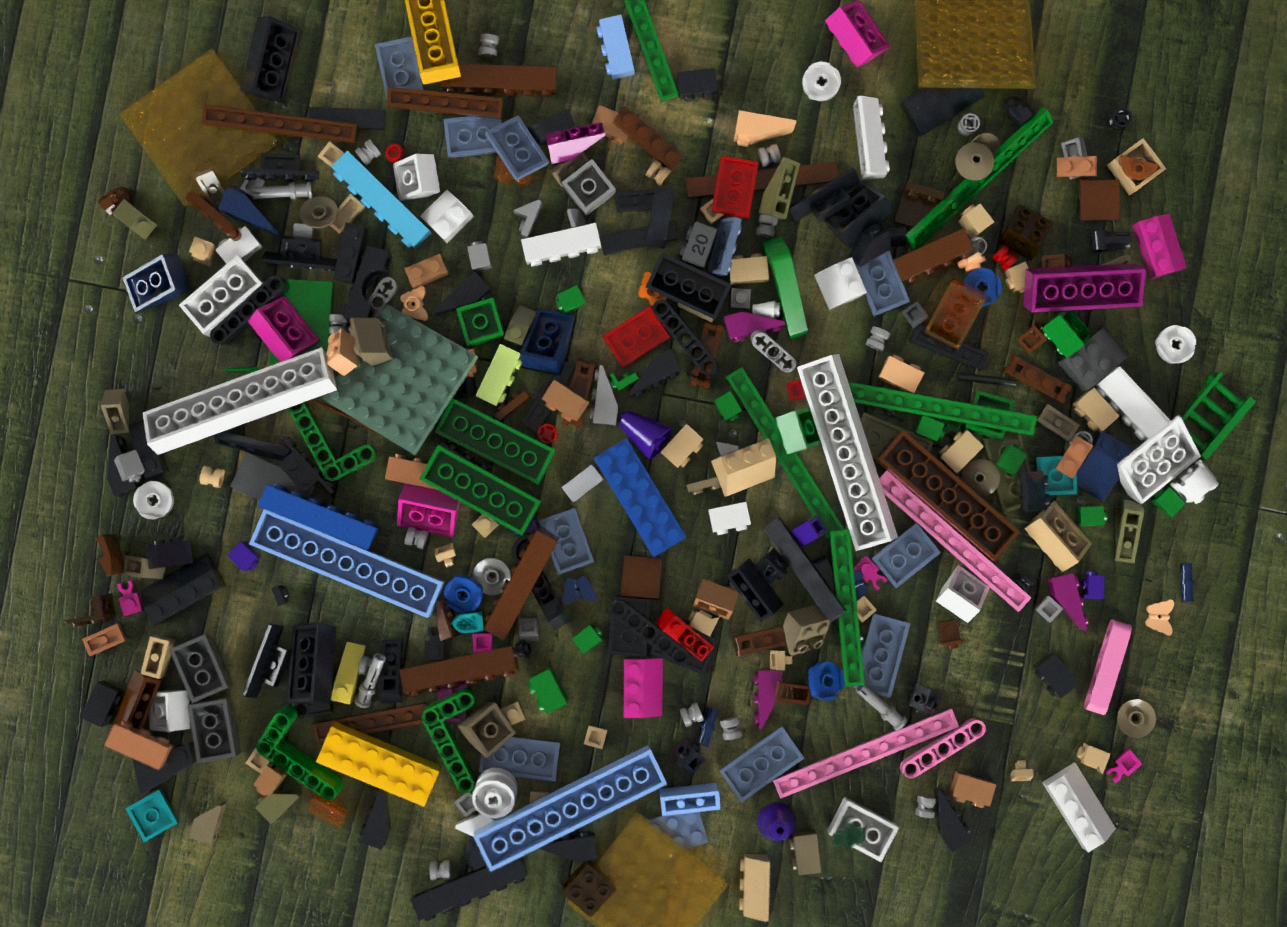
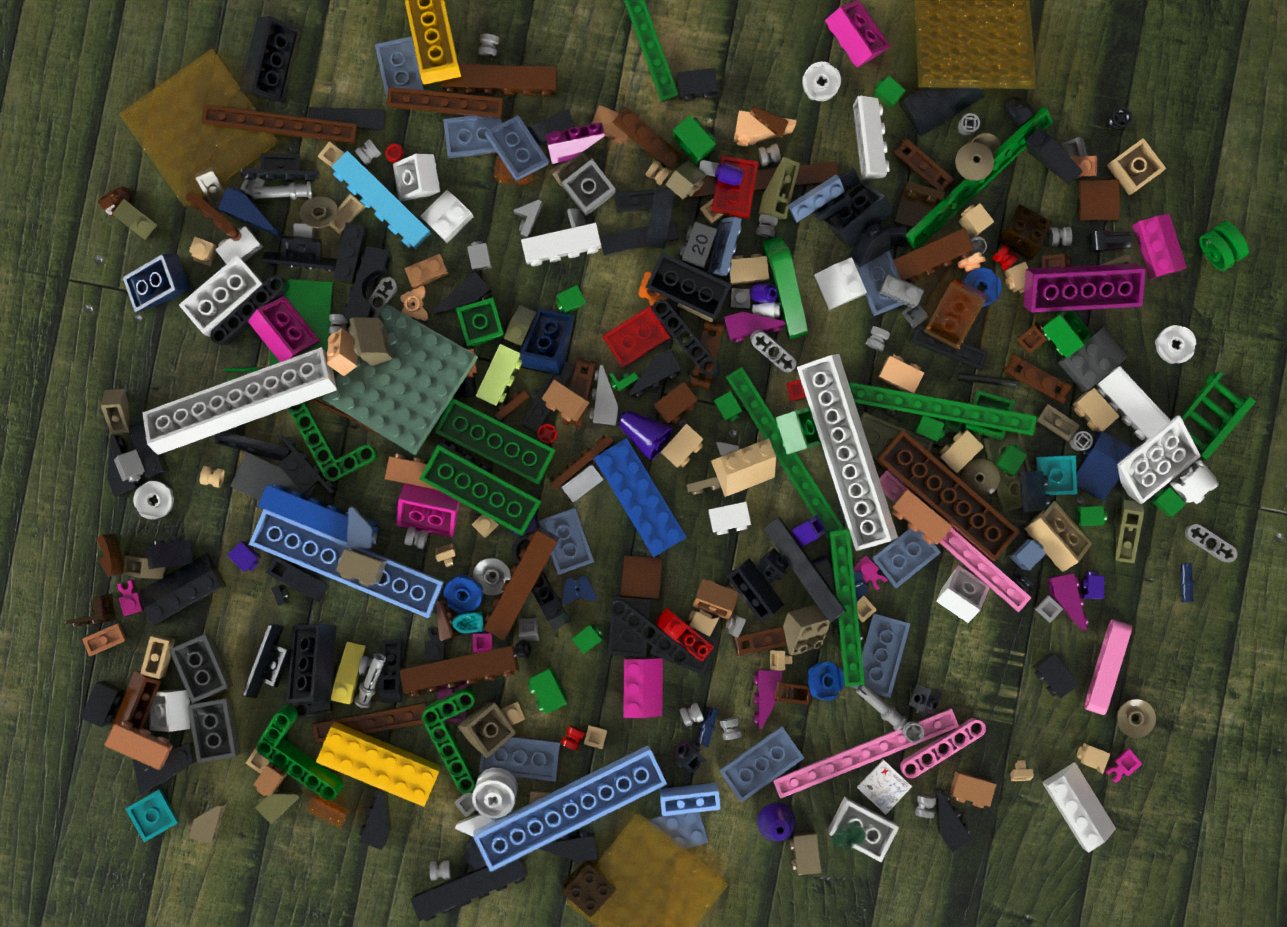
(297, 578): none -> black slope
(359, 531): none -> sand blue slope
(361, 566): none -> dark tan brick
(572, 737): none -> red wheel
(587, 456): none -> reddish brown plate
(615, 47): light blue brick -> none
(676, 403): none -> reddish brown brick
(686, 180): none -> dark tan brick
(694, 140): none -> green brick
(708, 167): none -> light grey slope
(729, 174): none -> dark purple brick
(734, 625): none -> light grey plate
(755, 886): tan slope -> none
(763, 293): none -> dark purple brick
(772, 122): none -> reddish brown slope
(816, 198): none -> sand blue plate
(884, 786): none -> white tile
(889, 91): none -> green brick
(901, 291): none -> light grey brick
(915, 734): none -> light grey wheel
(920, 517): none -> nougat brick
(922, 165): none -> reddish brown plate
(949, 634): reddish brown bracket -> none
(1027, 553): none -> sand blue brick
(1052, 156): none -> black slope
(1060, 236): none -> light grey wheel
(1074, 457): nougat plate -> none
(1136, 168): dark orange plate -> none
(1160, 624): light nougat animal -> none
(1196, 540): none -> light grey beam
(1224, 246): none -> green wheel

